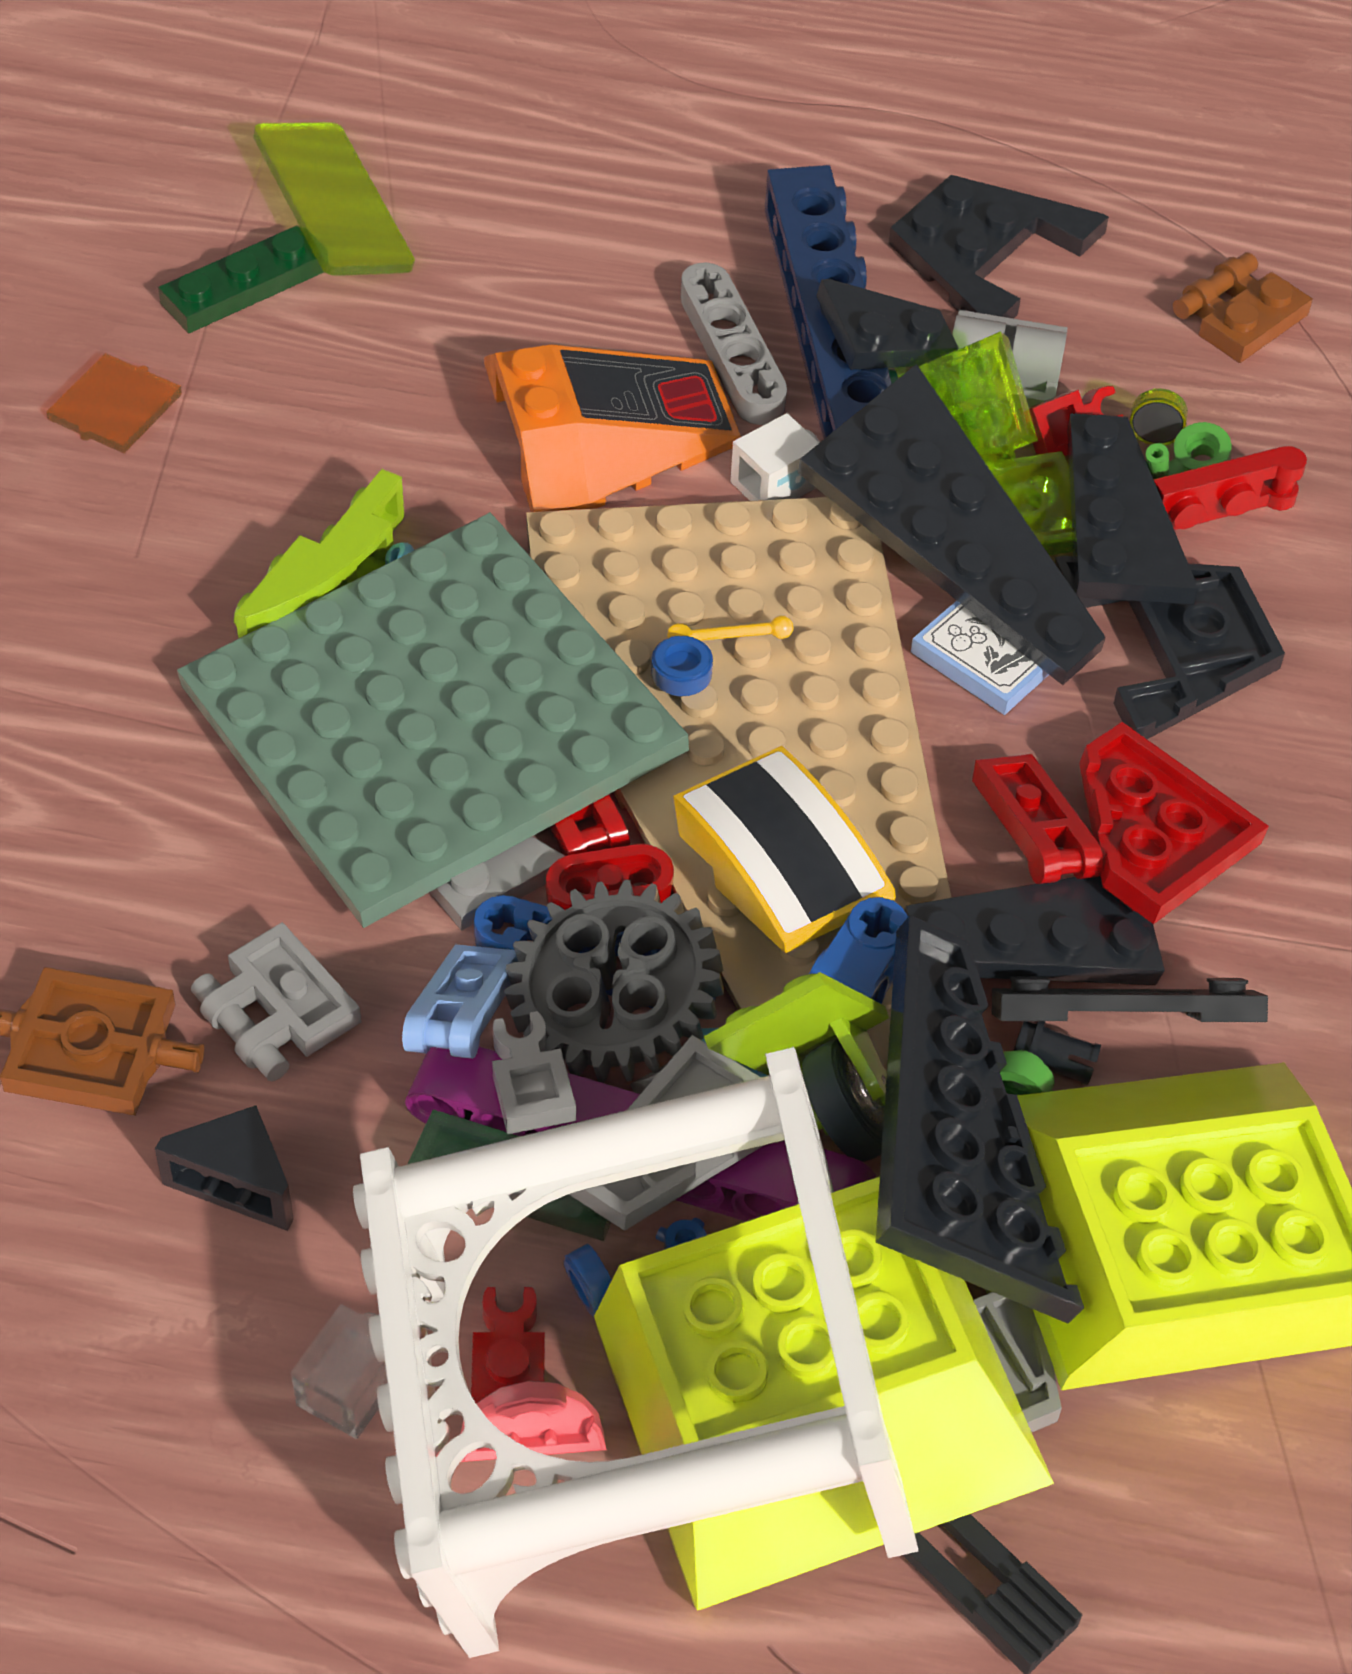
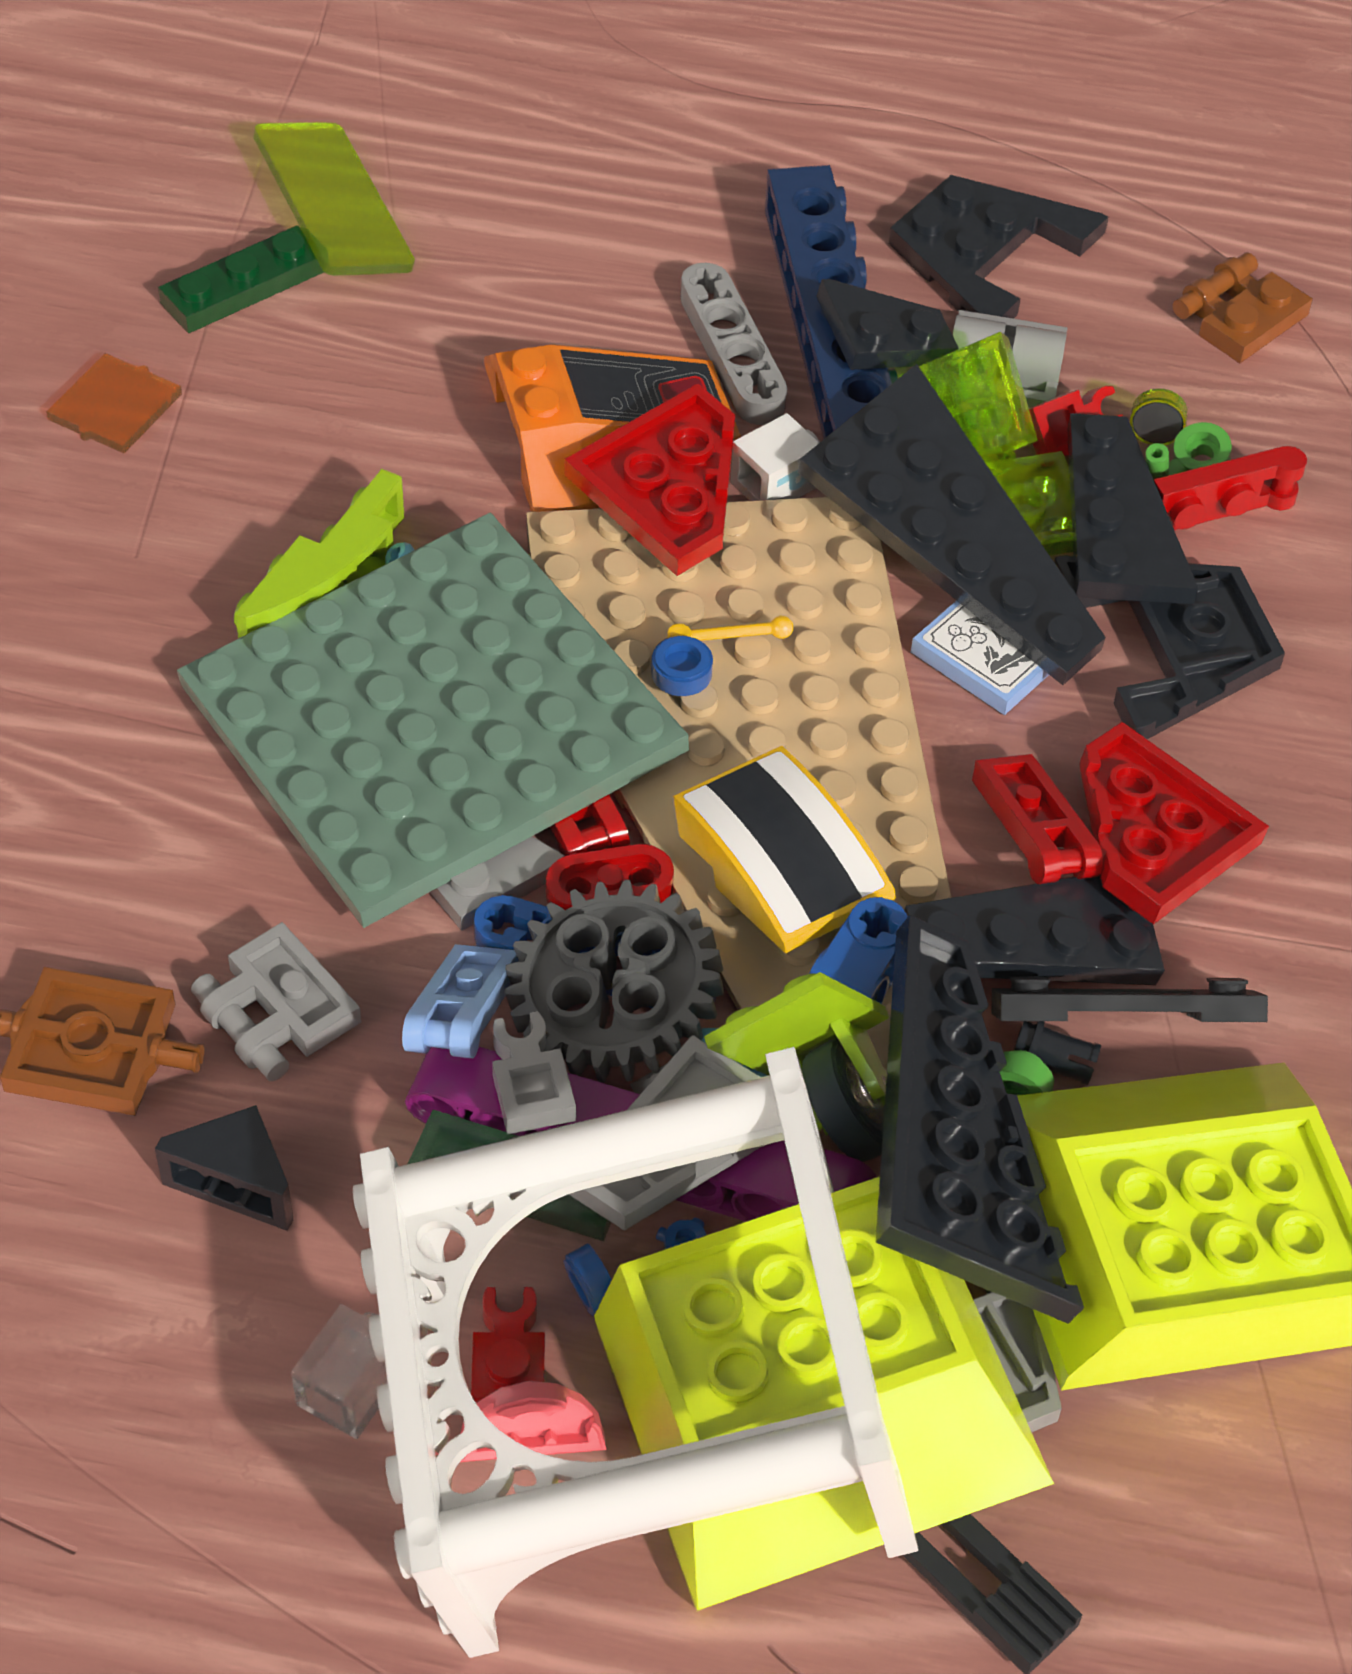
(665, 477): none -> red plate

